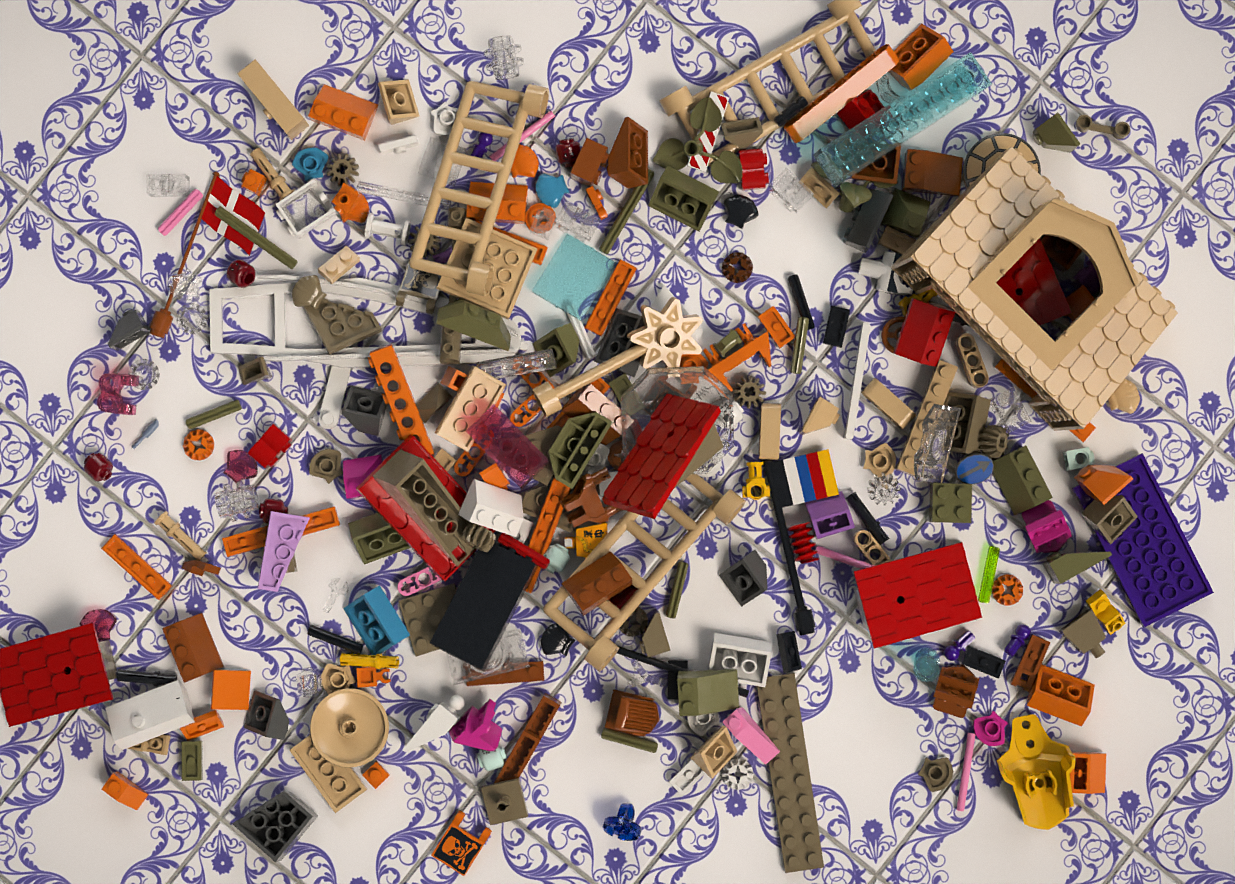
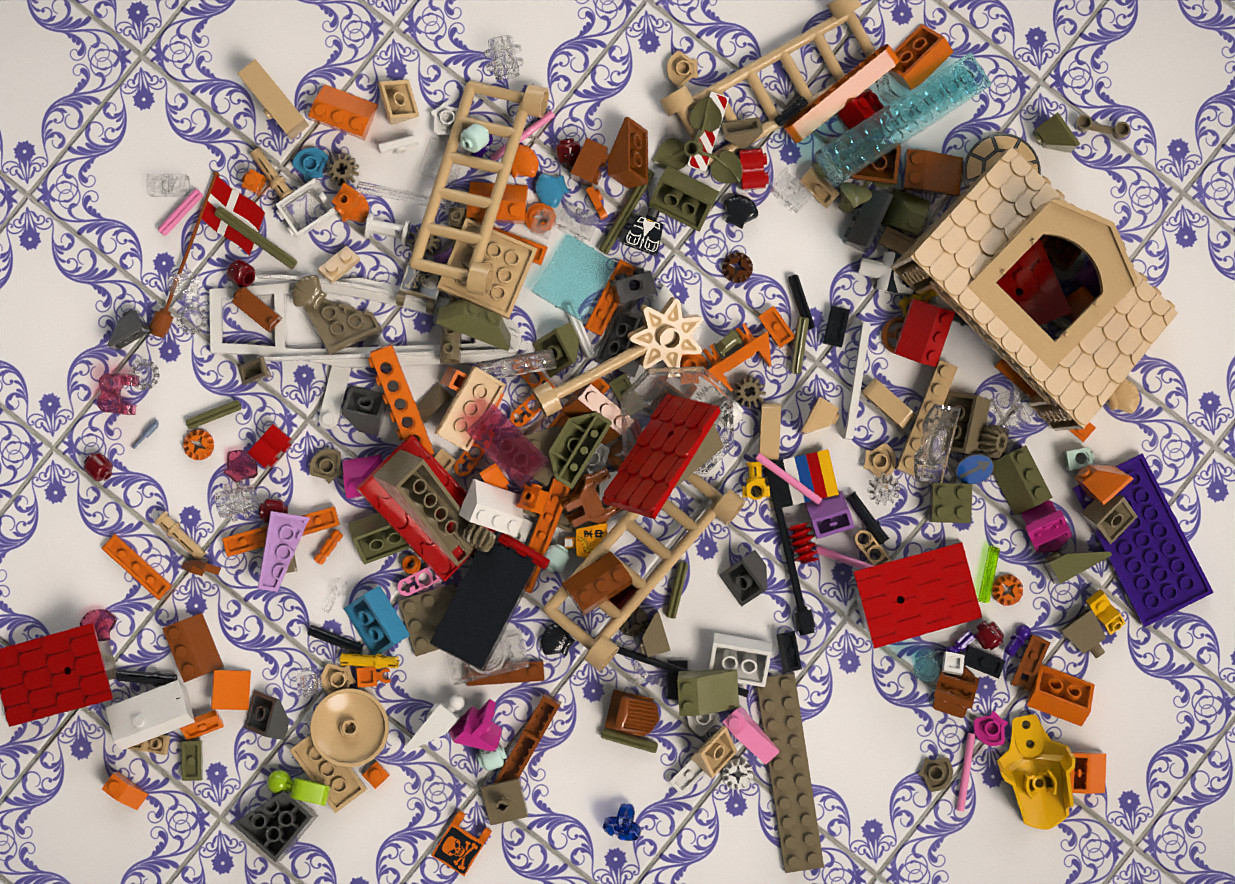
(256, 309): none -> dark orange brick
(300, 788): none -> lime beam
(328, 547): none -> orange axle
(408, 560): none -> orange plate
(474, 138): none -> light aqua head
(533, 499): none -> orange brick
(644, 286): none -> black brick
(645, 233): none -> black torso
(681, 69): none -> tan animal
(788, 478): none -> bright pink bar
(953, 663): none -> white plate
(973, 351): tan beam -> none
(989, 635): none -> dark red head

